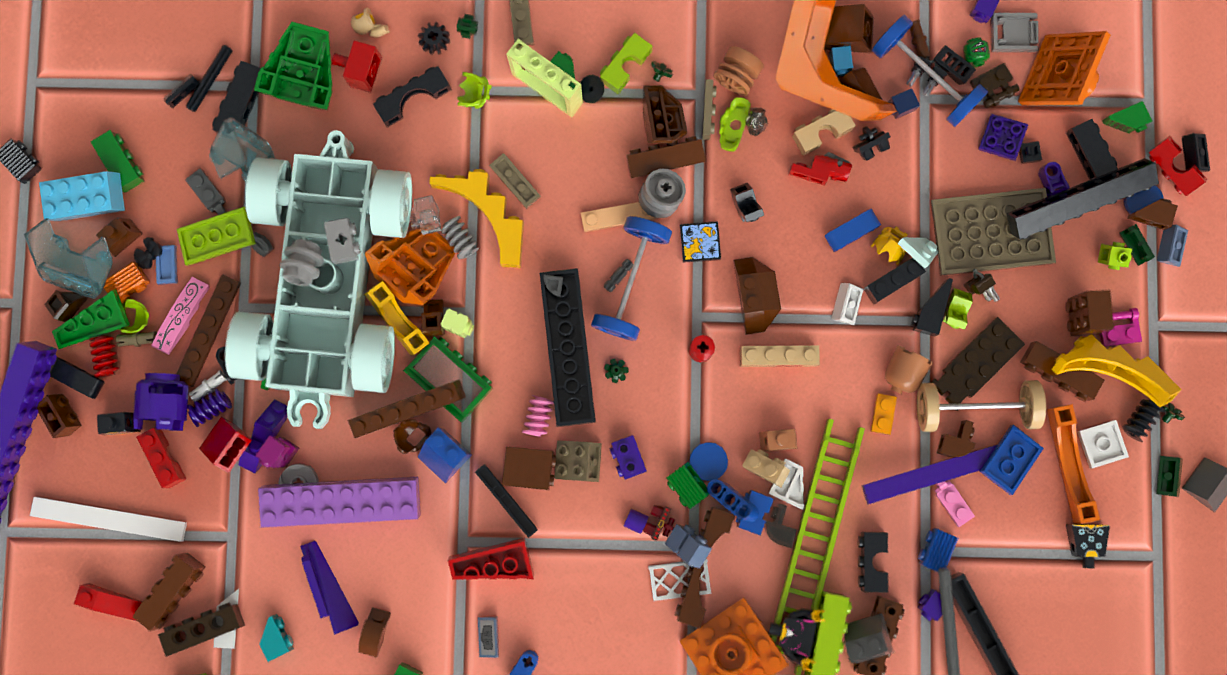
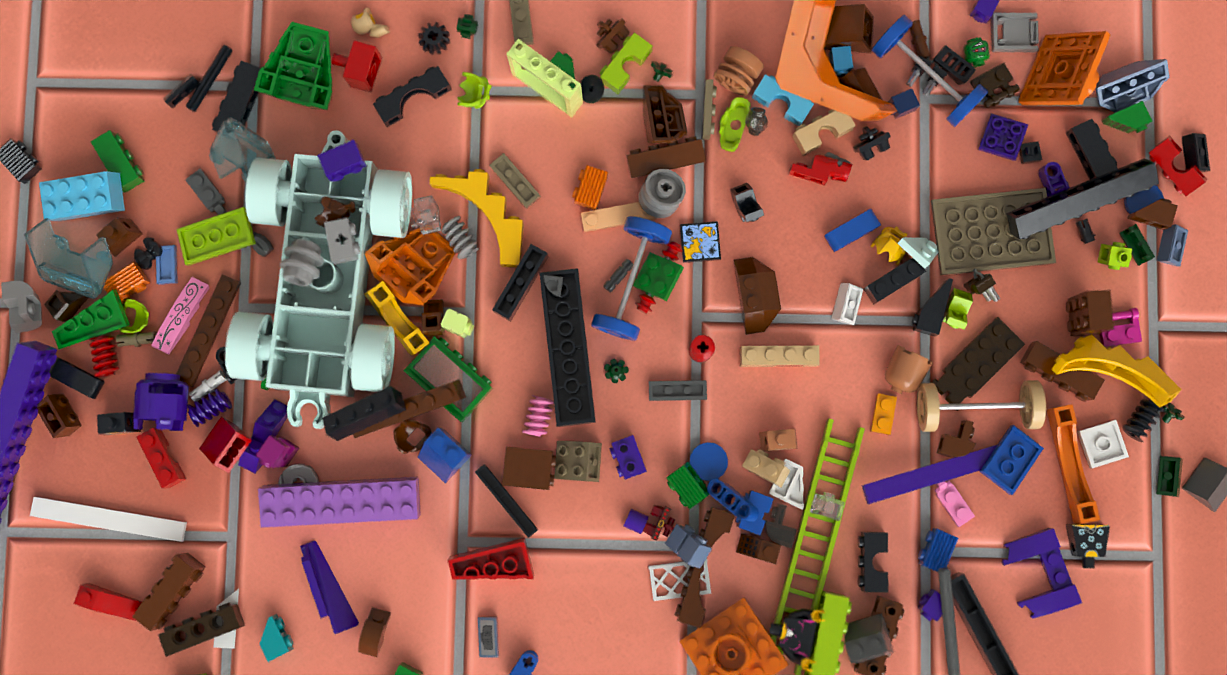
(23, 306): none -> light grey brick
(334, 211): none -> reddish brown helmet
(342, 161): none -> dark purple brick
(363, 413): none -> black brick
(520, 282): none -> black brick
(590, 187): none -> orange brick
(617, 29): none -> reddish brown hips
(658, 276): none -> green plate
(677, 390): none -> dark grey plate
(758, 548): none -> reddish brown slope
(769, 90): none -> medium azure arch
(827, 506): none -> clear brick
(1063, 592): none -> dark purple wedge
(1086, 233): none -> black pin
(1131, 84): none -> sand blue wedge

